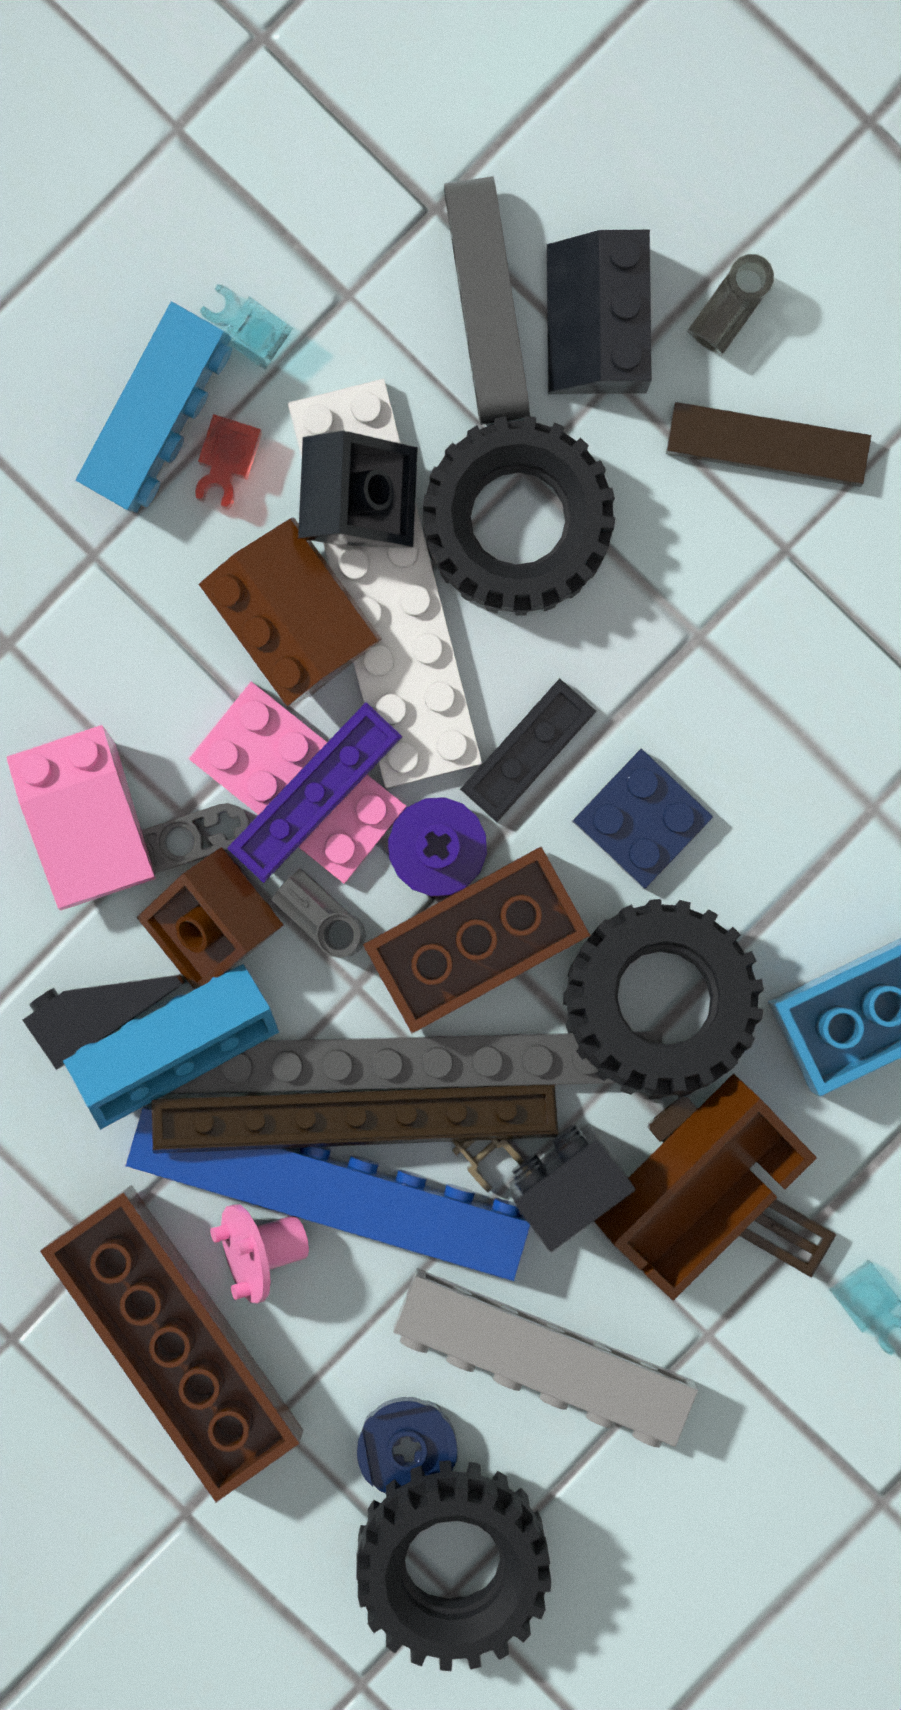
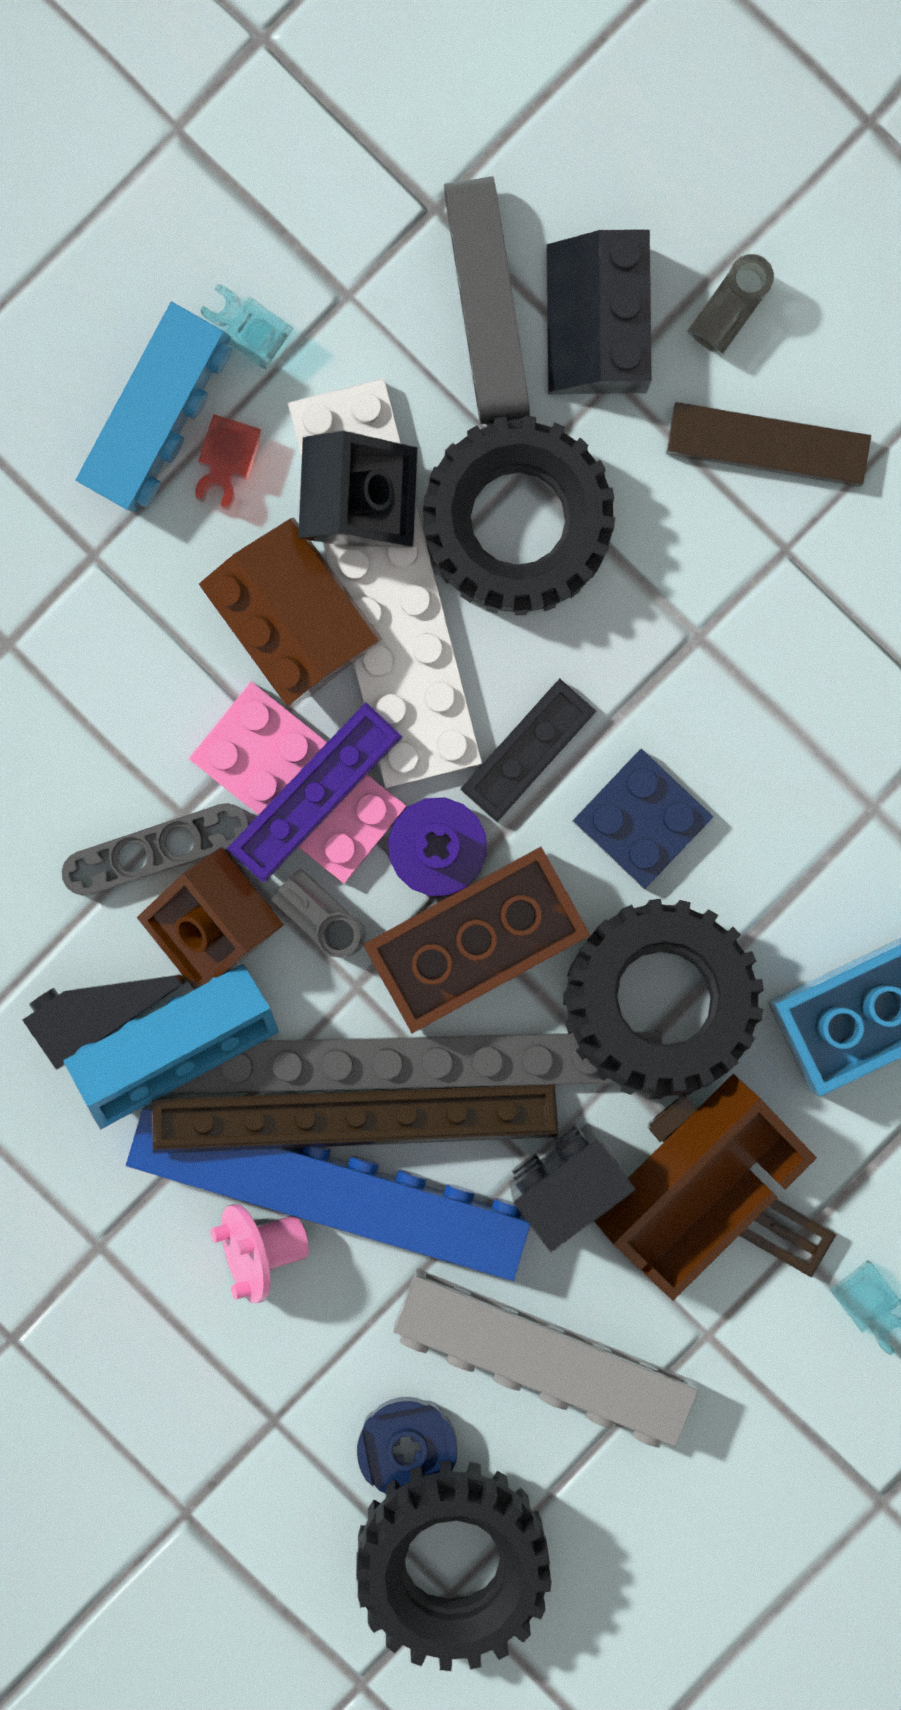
(81, 817): bright pink slope -> none
(173, 1343): reddish brown brick -> none
(461, 1146): dark tan piece -> none

